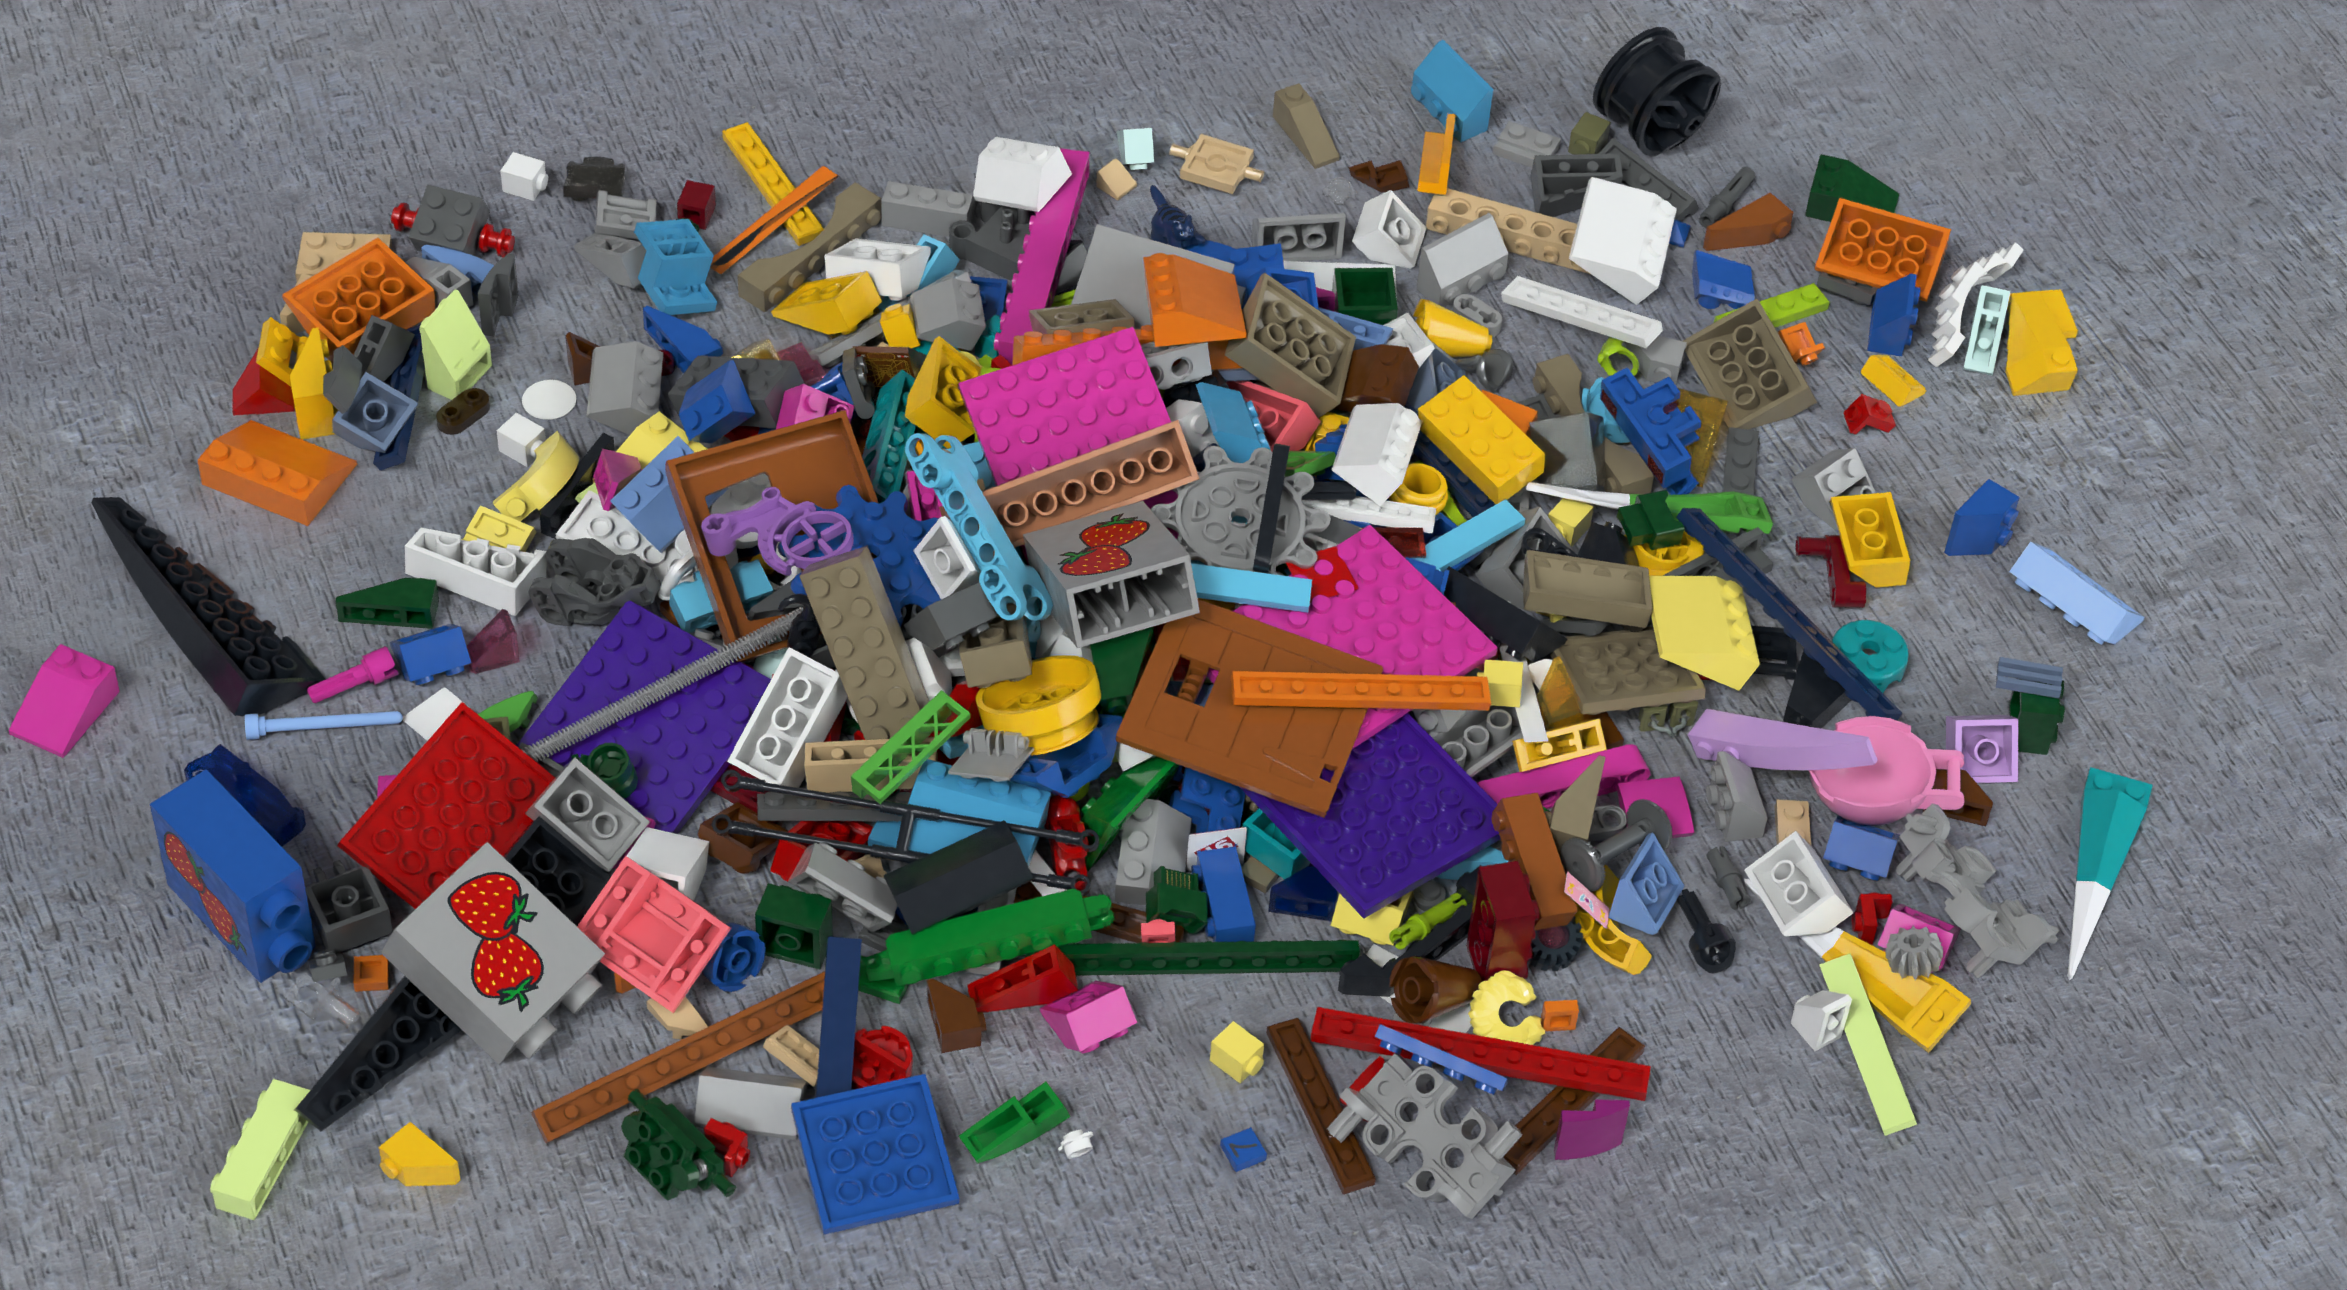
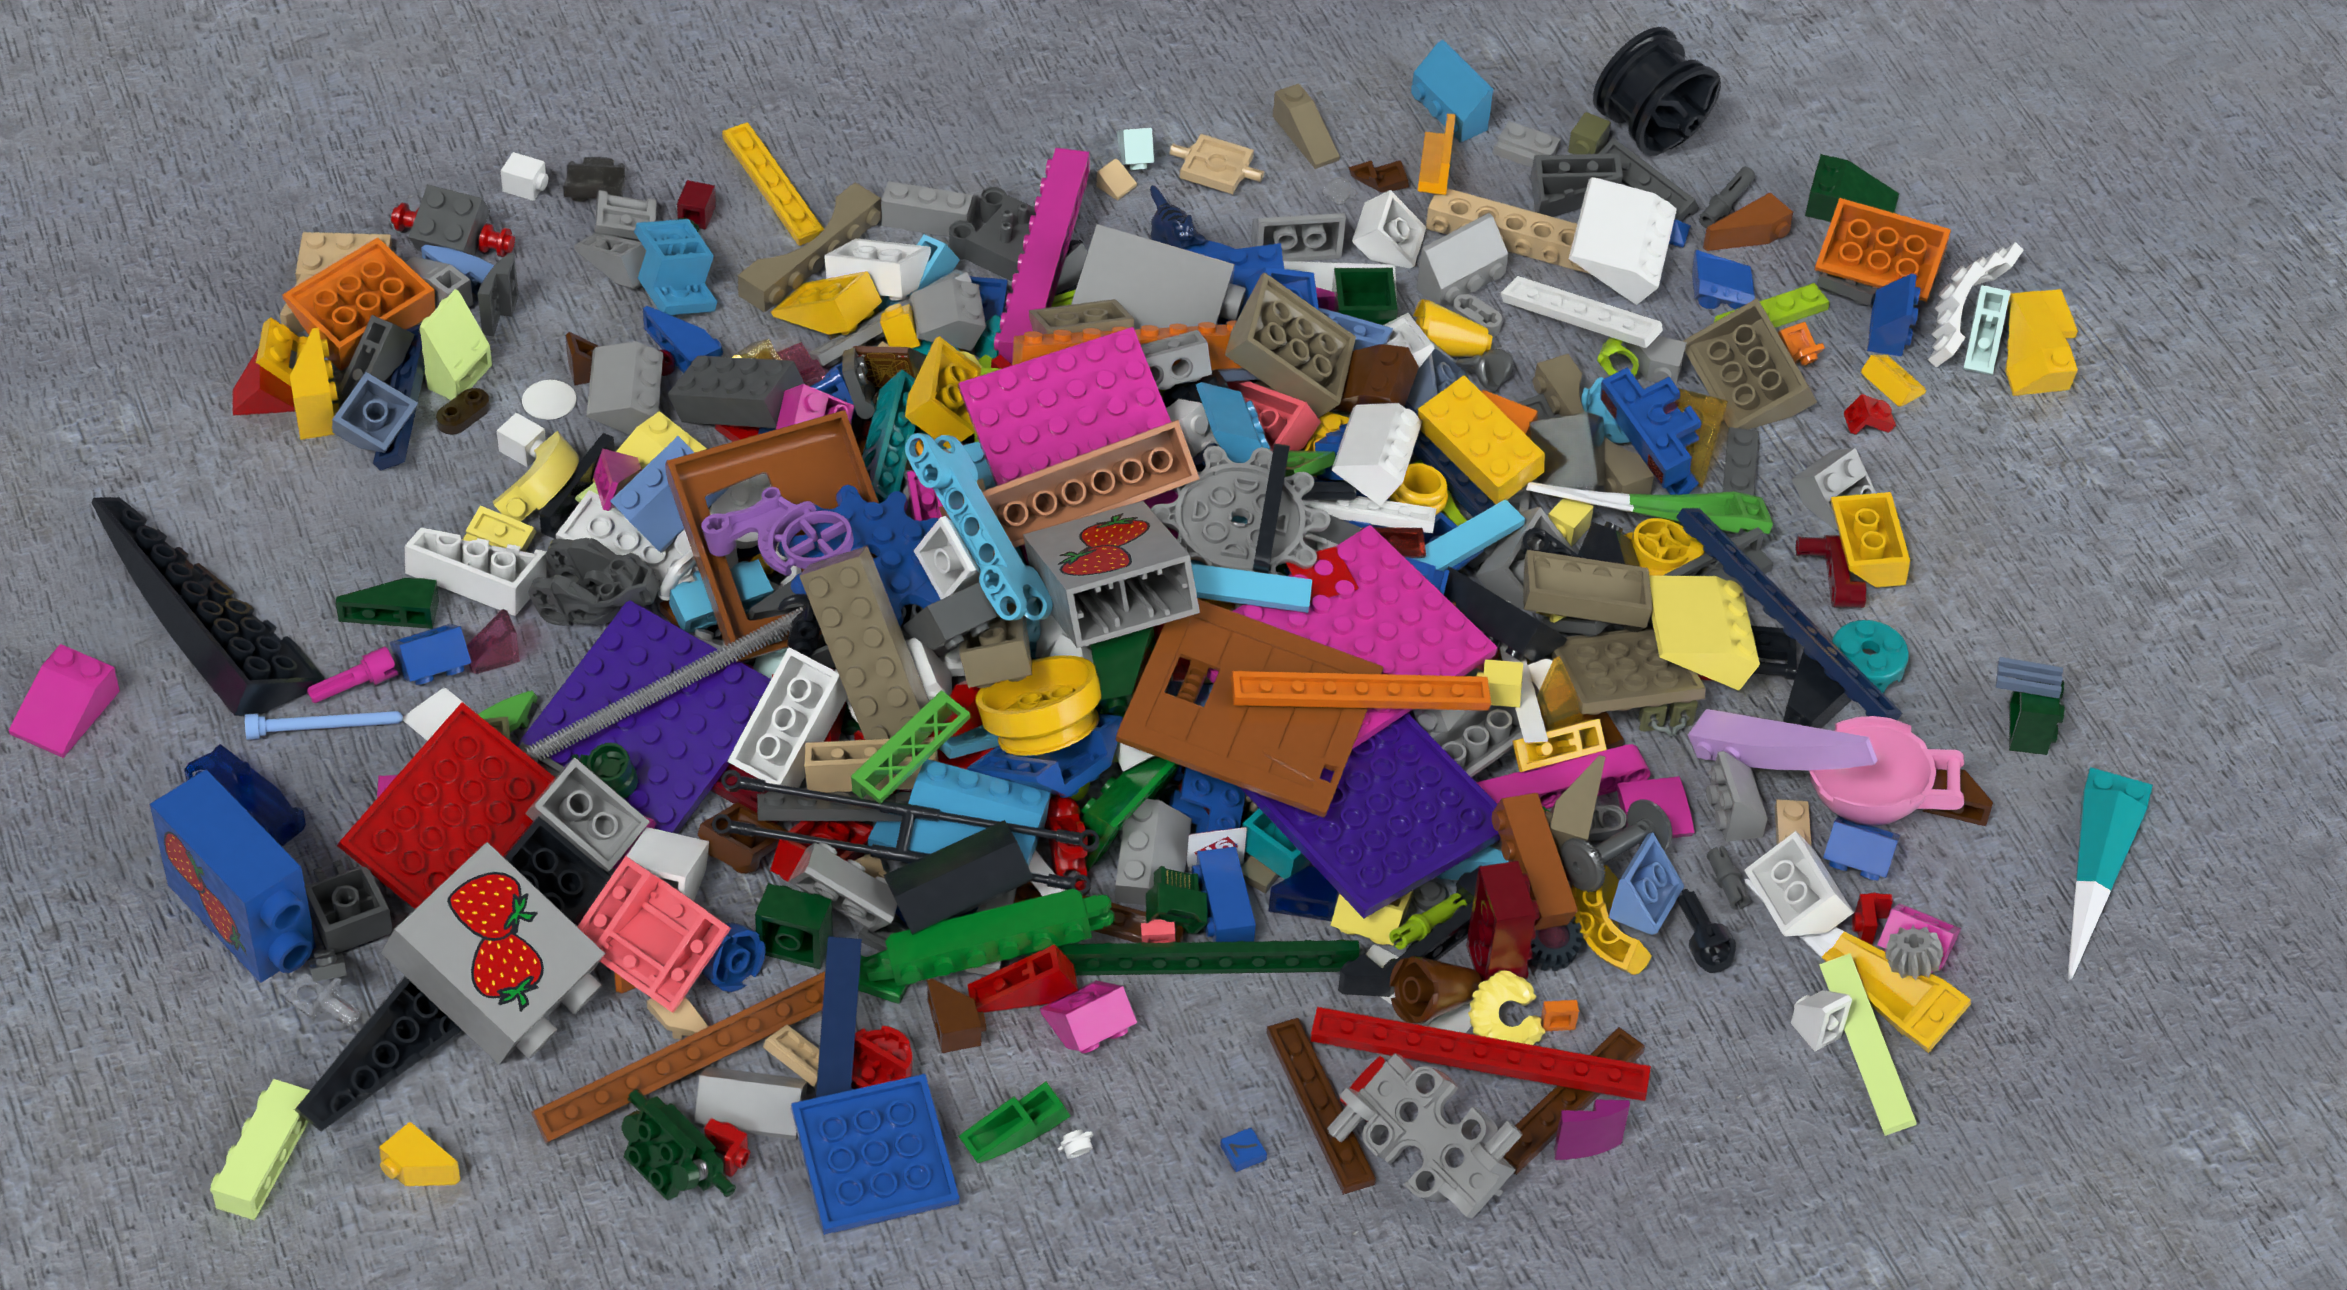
(274, 471): orange slope -> none
(343, 381): dark grey slope -> none
(371, 973): orange tile -> none
(715, 405): blue slope -> none
(772, 219): orange sticker -> none
(992, 754): light grey hinge -> none
(1019, 174): white slope -> none
(1191, 301): orange slope -> none
(1237, 1052): light yellow brick -> none
(1427, 1055): plate -> none
(1586, 900): bright pink sticker -> none
(1650, 521): dark green piece -> none
(1983, 521): blue slope -> none
(1987, 746): lavender slope -> none
(2000, 929): light grey gear -> none
(2075, 594): light blue slope -> none

